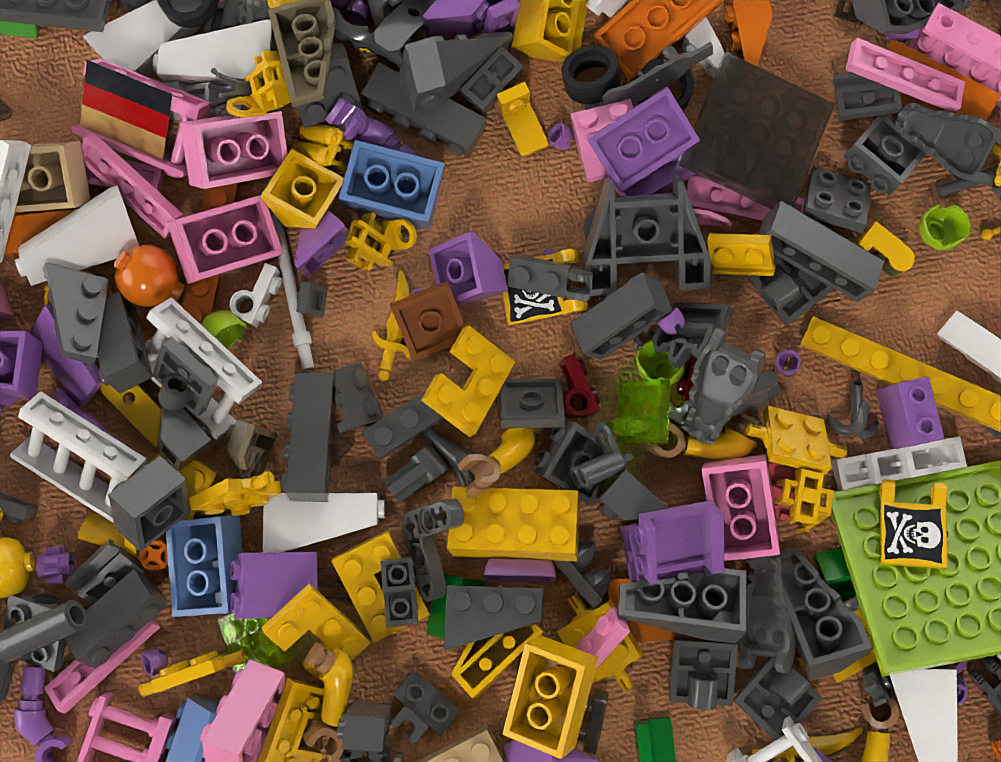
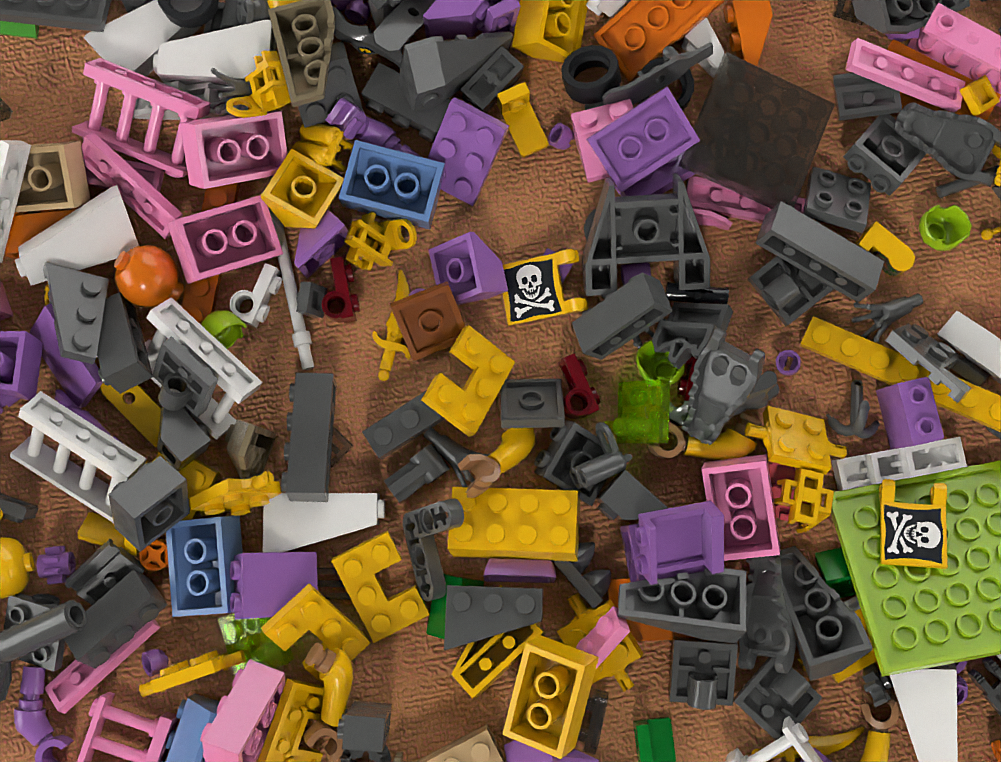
(125, 109): sticker -> none
(342, 276): none -> dark red plate
(355, 398): dark grey wing -> none
(399, 592): dark grey slope -> none
(423, 707): dark grey plate -> none
(468, 147): none -> medium lavender plate
(547, 277): dark grey hinge -> none
(634, 269): none -> medium lavender hinge
(671, 320): medium lavender hinge -> none
(713, 295): none -> black pin
(741, 254): yellow plate -> none
(887, 313): none -> dark grey piece
(938, 358): none -> dark grey wing
(979, 95): none -> yellow tile

